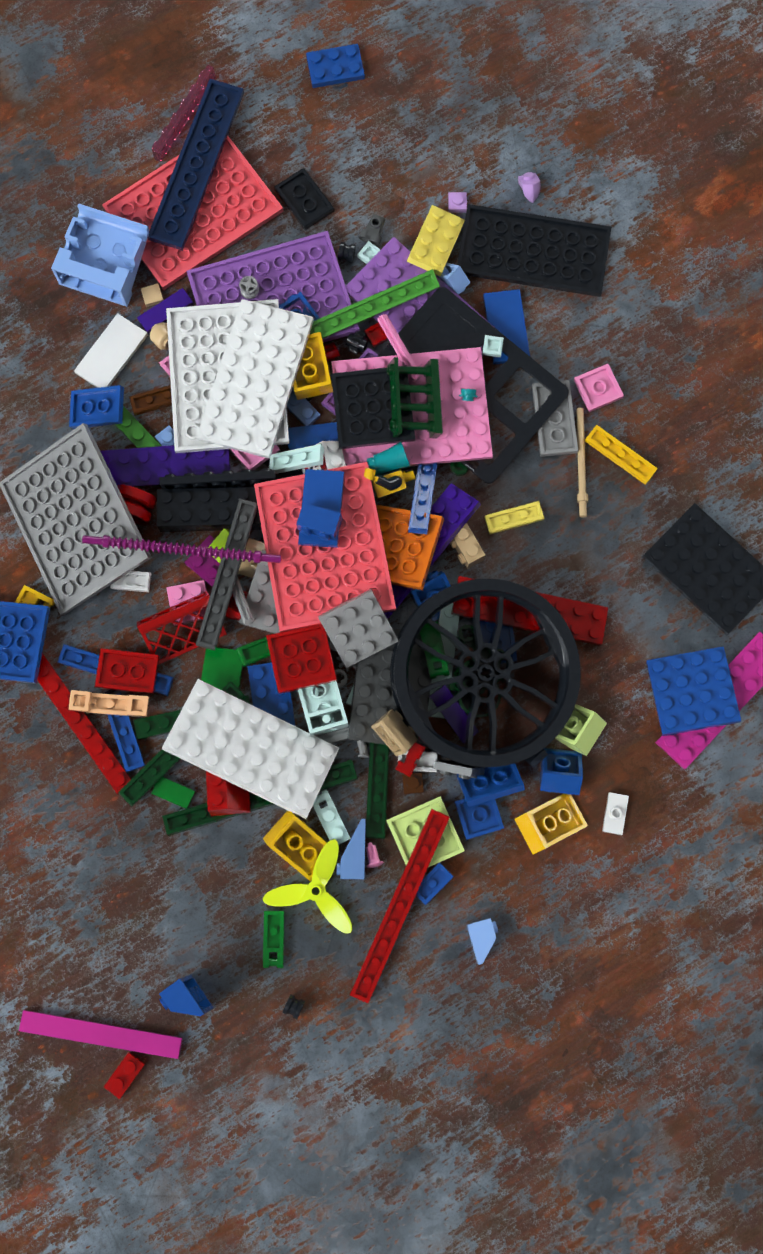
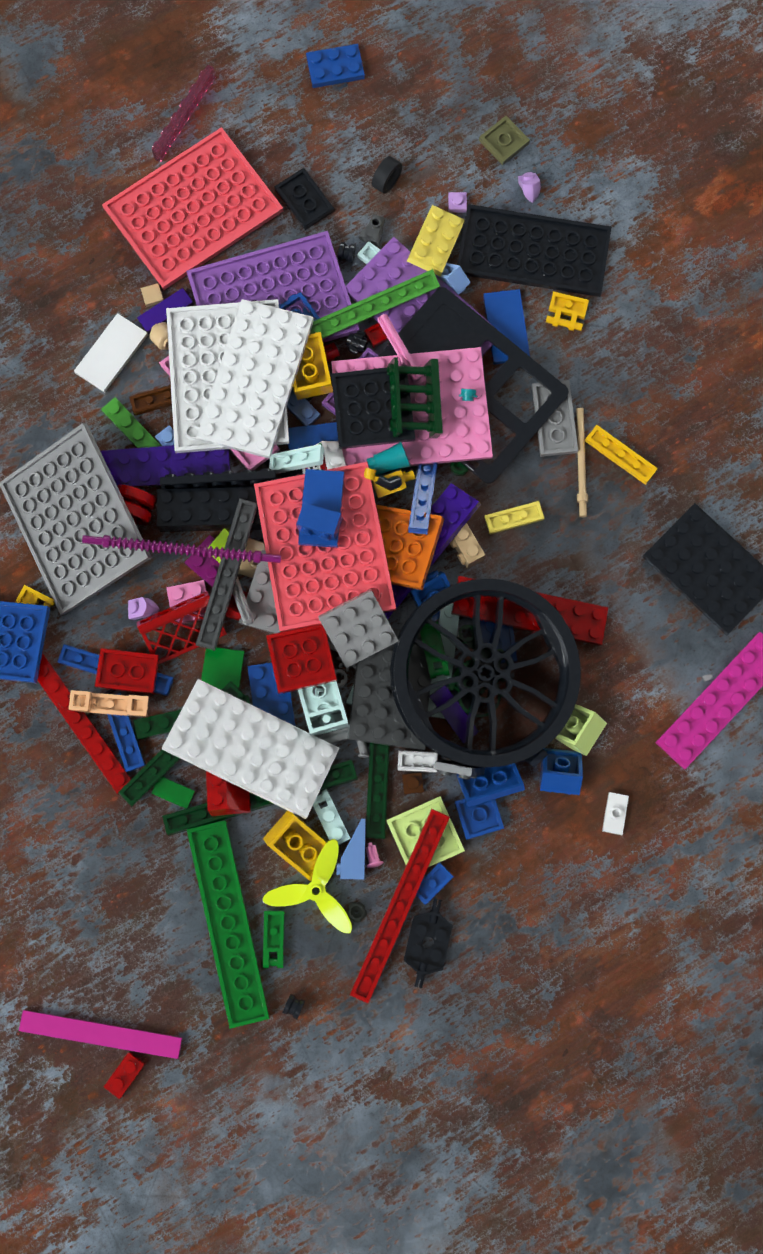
(96, 406): blue plate -> none
(101, 255): light blue panel -> none
(133, 581): white plate -> none
(141, 608): none -> lavender plate
(185, 997): blue slope -> none
(195, 164): dark blue plate -> none
(228, 924): none -> green plate
(247, 283): light grey wheel -> none
(253, 652): green tile -> none
(356, 906): none -> pearl dark grey plate
(387, 174): none -> black tyre
(395, 732): tan slope -> none
(413, 754): red piece -> none
(430, 960): none -> black plate
(482, 937): light blue slope -> none
(492, 346): light aqua tile -> none
(504, 140): none -> olive plate
(550, 822): yellow slope -> none
(569, 306): none -> yellow plate
(598, 387): bright pink plate -> none
(693, 691): blue plate -> none

